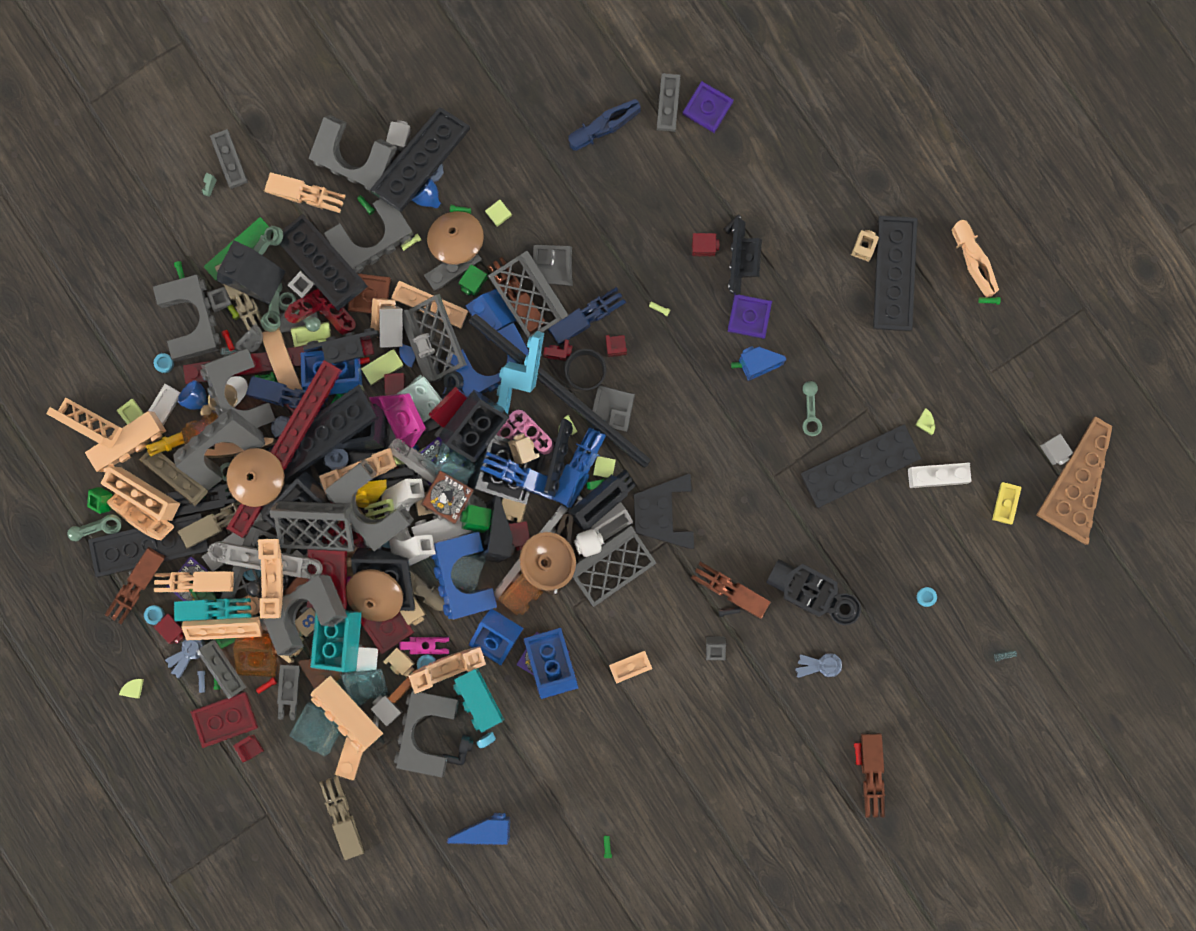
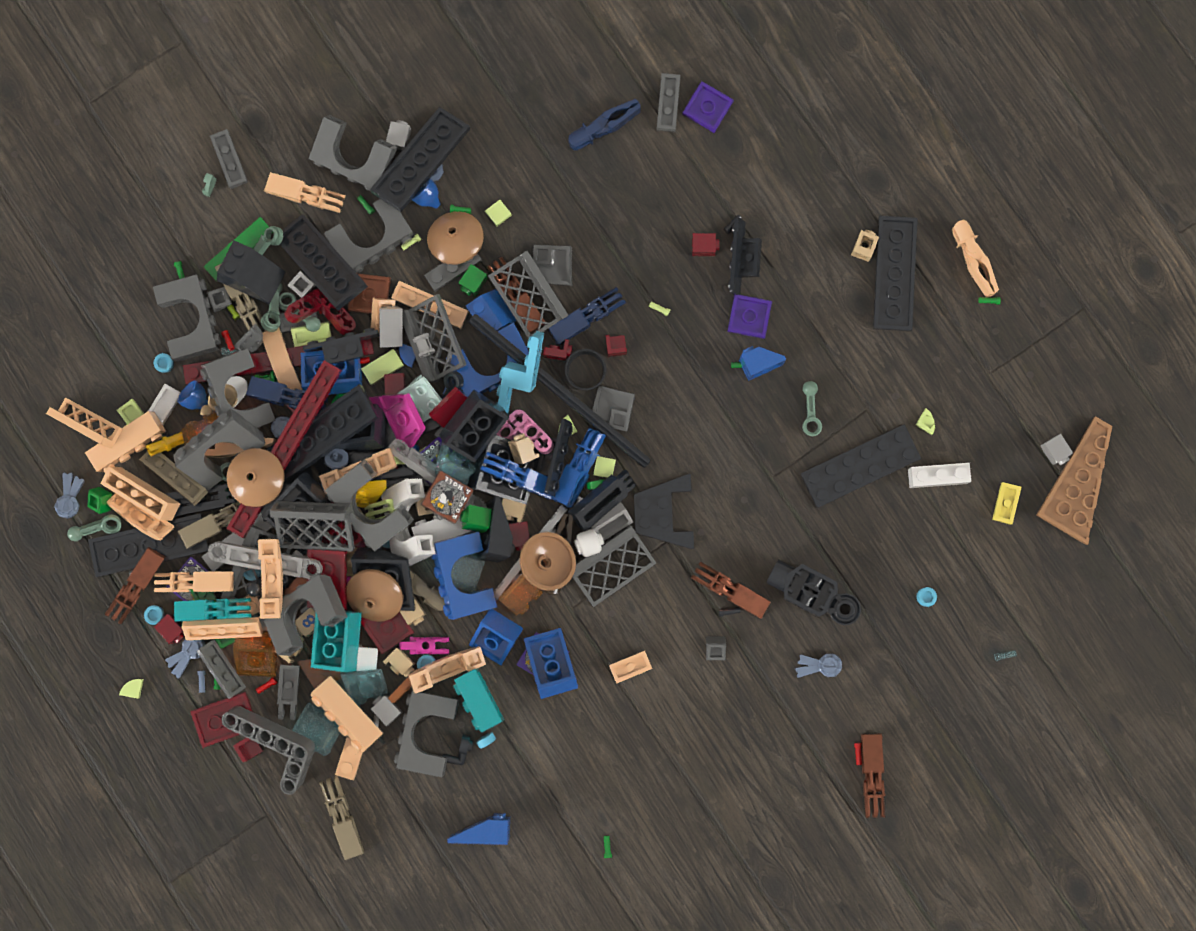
(67, 505): none -> sand blue piece
(276, 742): none -> dark grey beam

